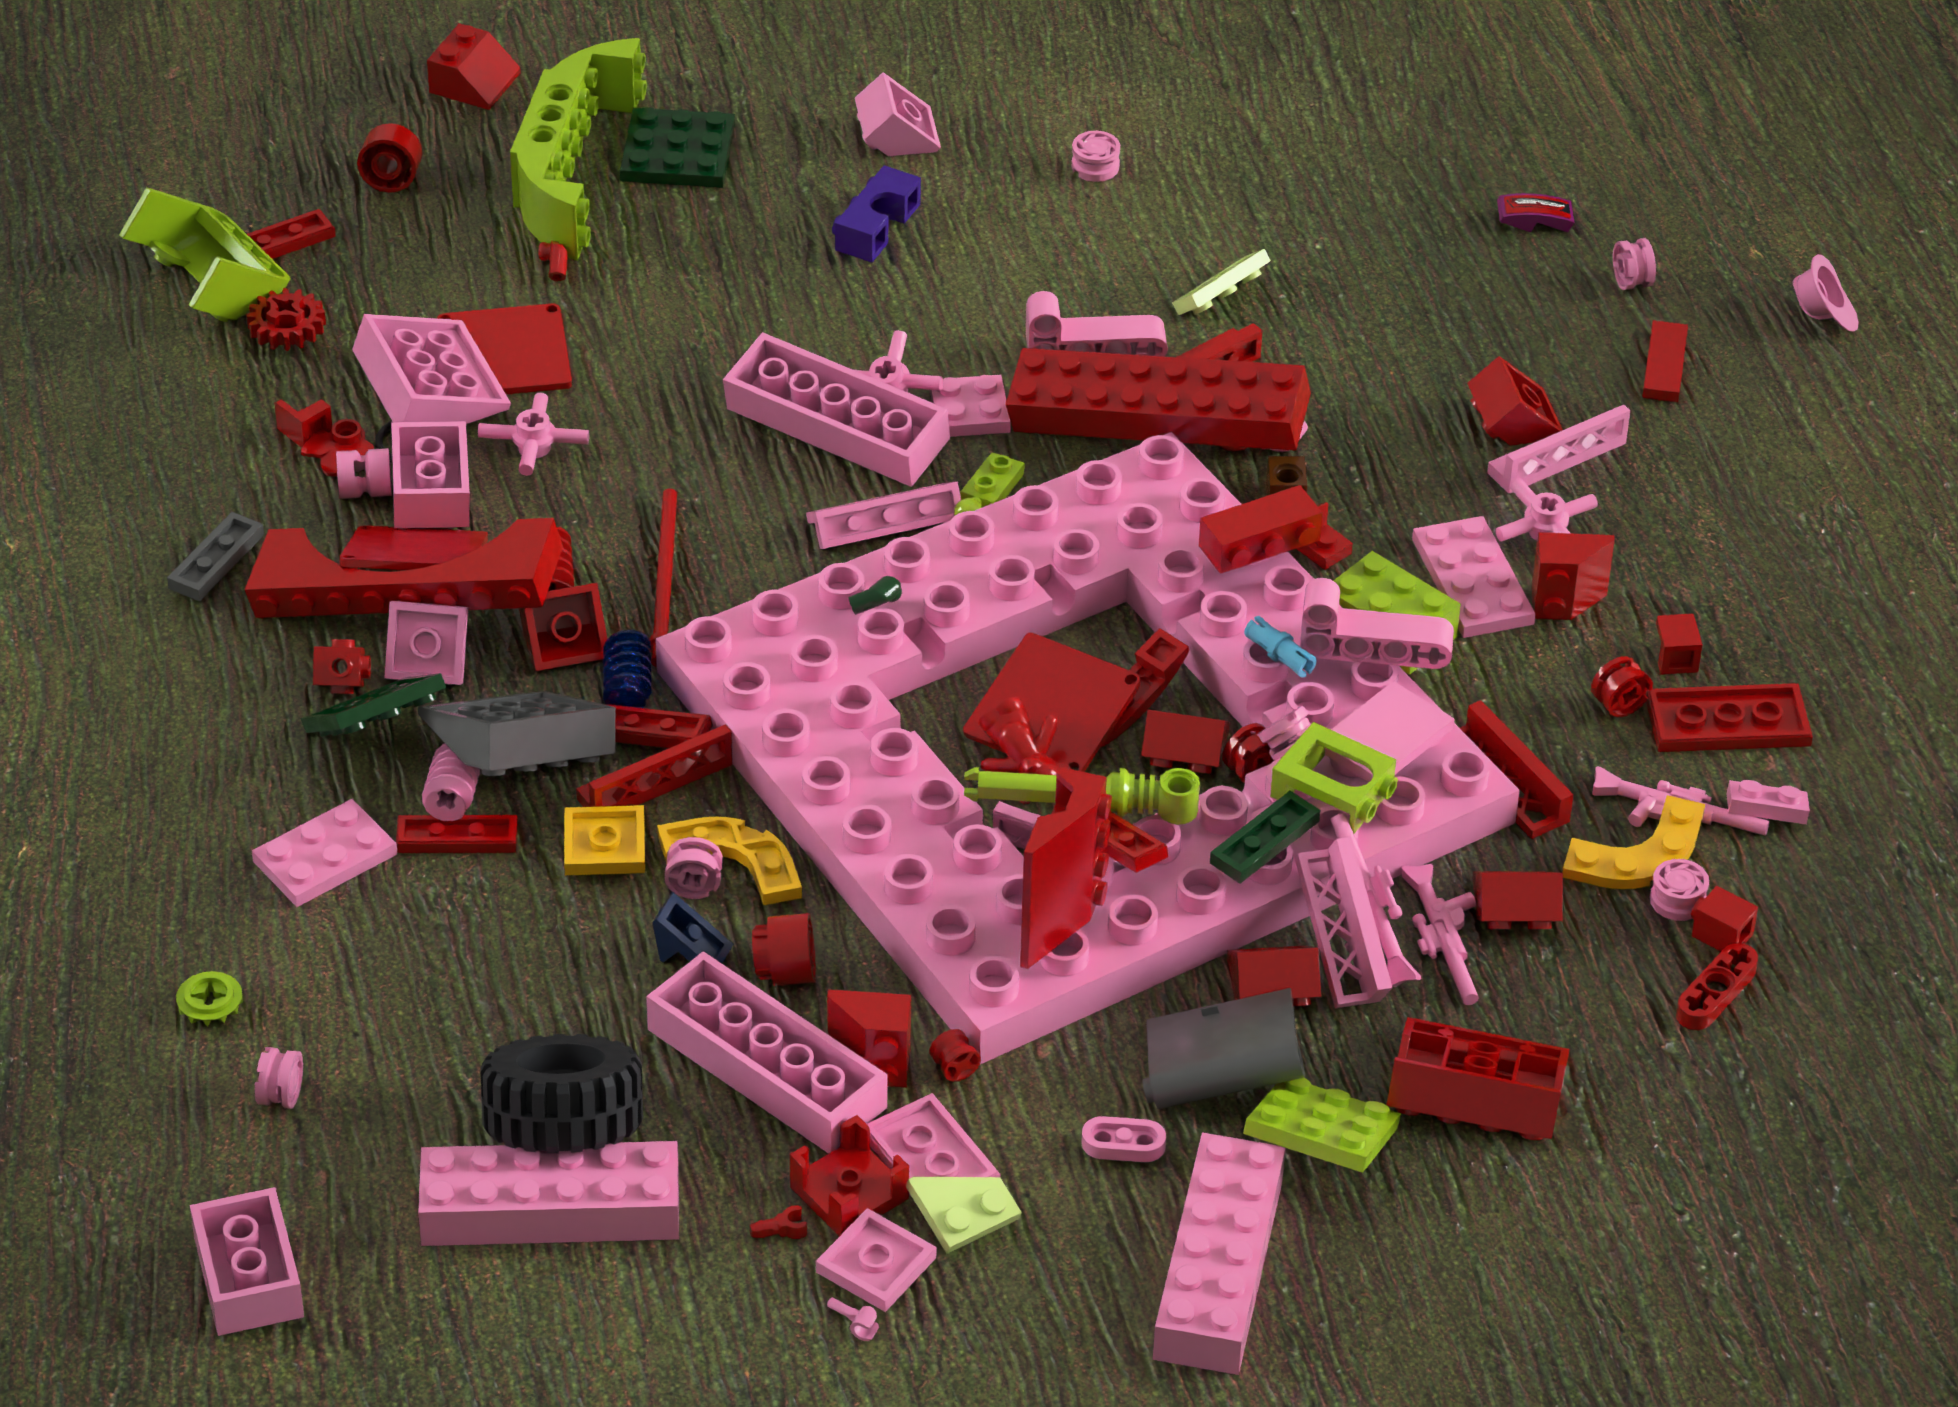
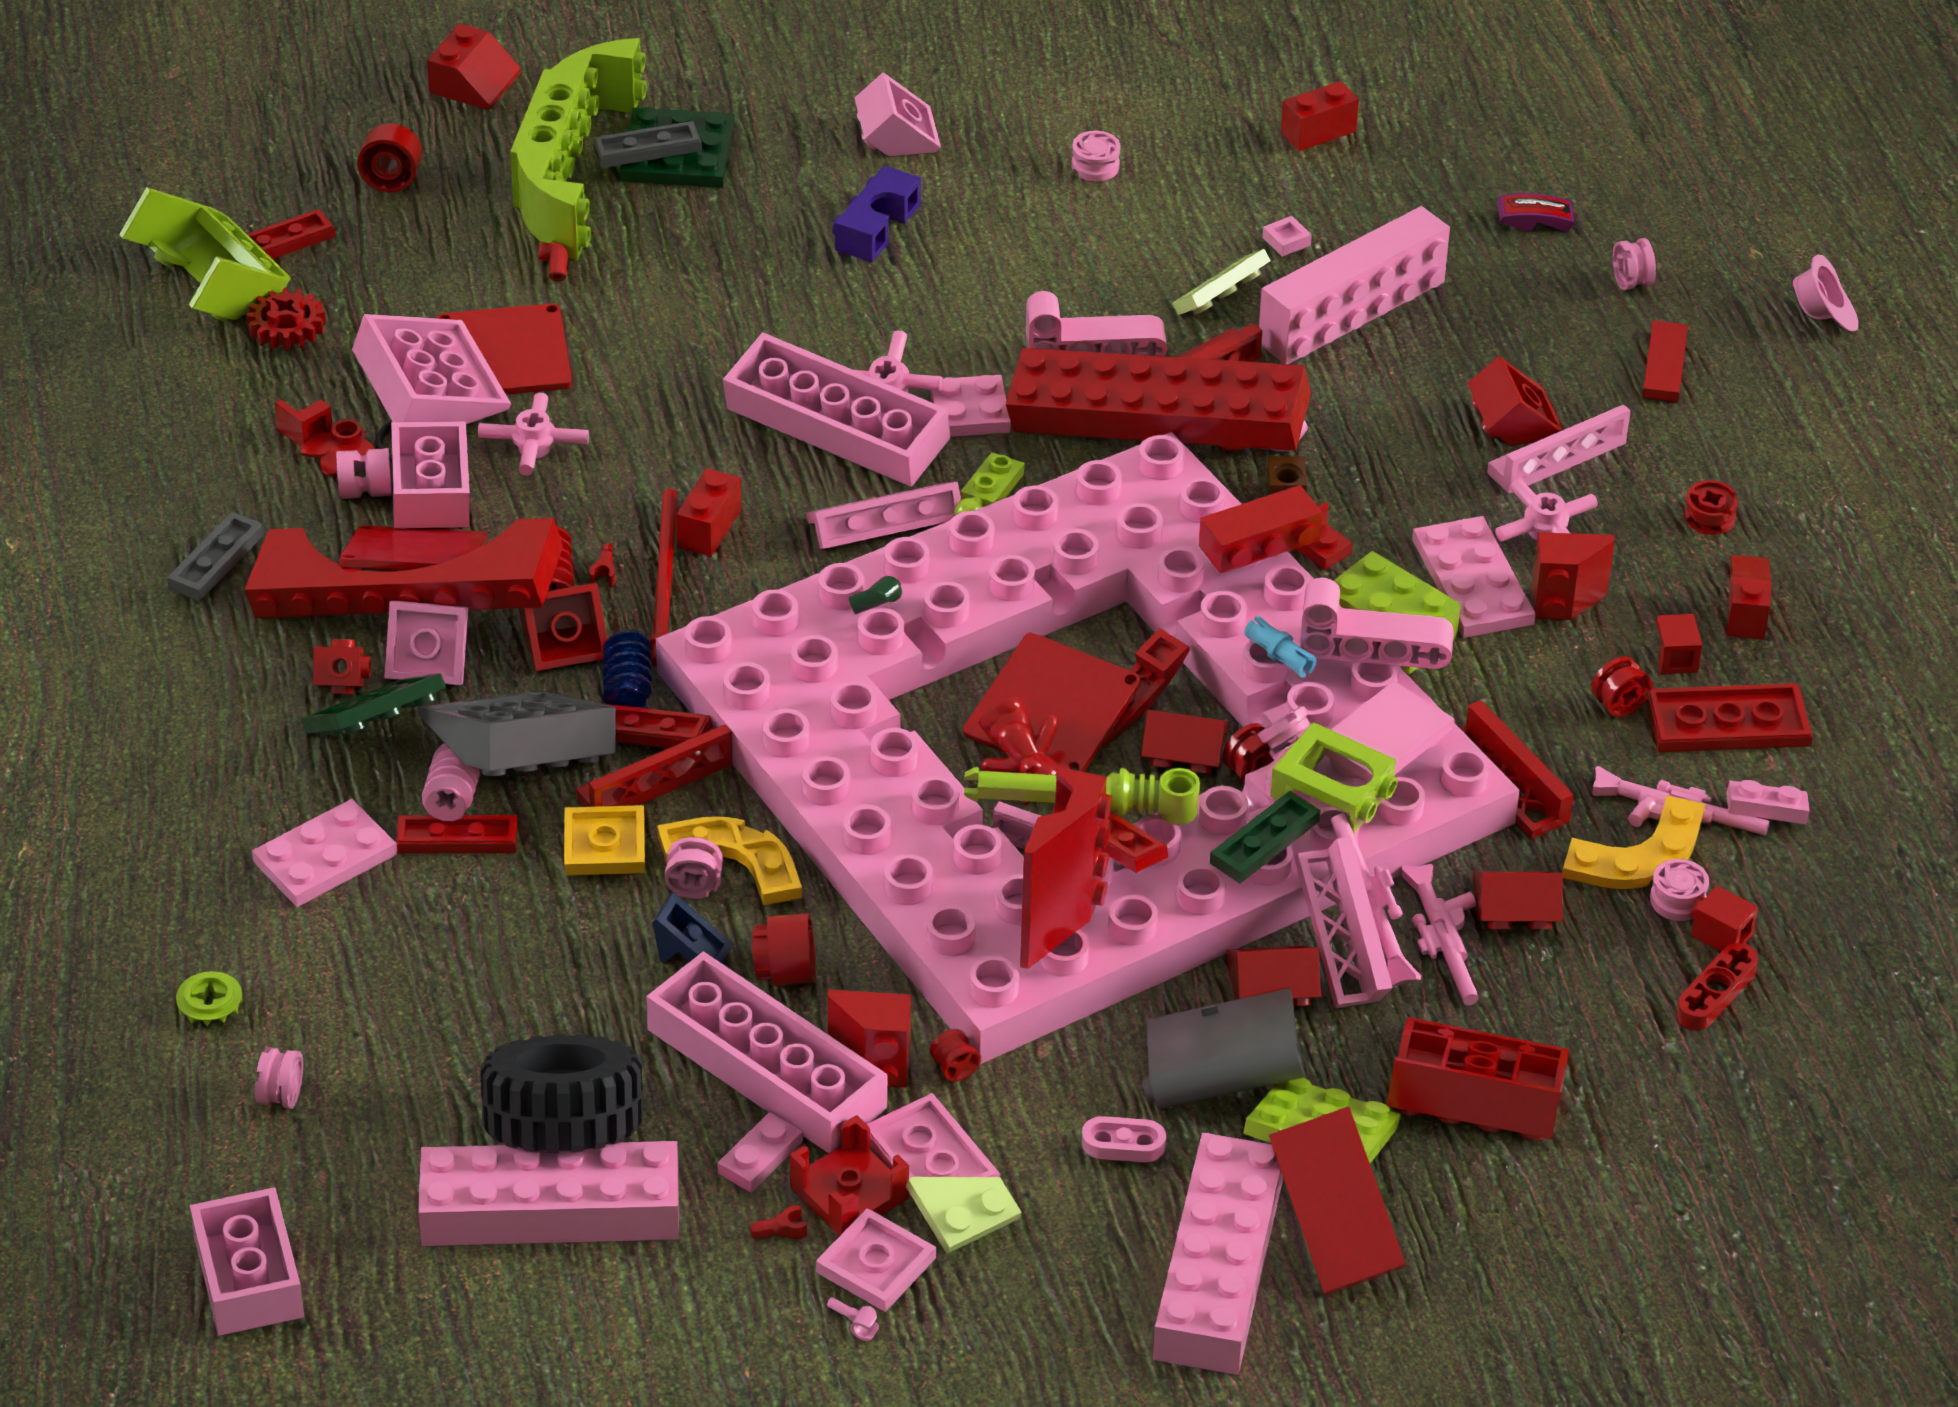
(604, 566): none -> red piece
(647, 144): none -> dark grey tile
(708, 512): none -> red brick
(760, 1152): none -> bright pink plate
(1287, 236): none -> bright pink plate
(1319, 115): none -> red brick
(1337, 1201): none -> red tile
(1353, 285): none -> bright pink brick
(1711, 506): none -> red wheel
(1748, 597): none -> red slope

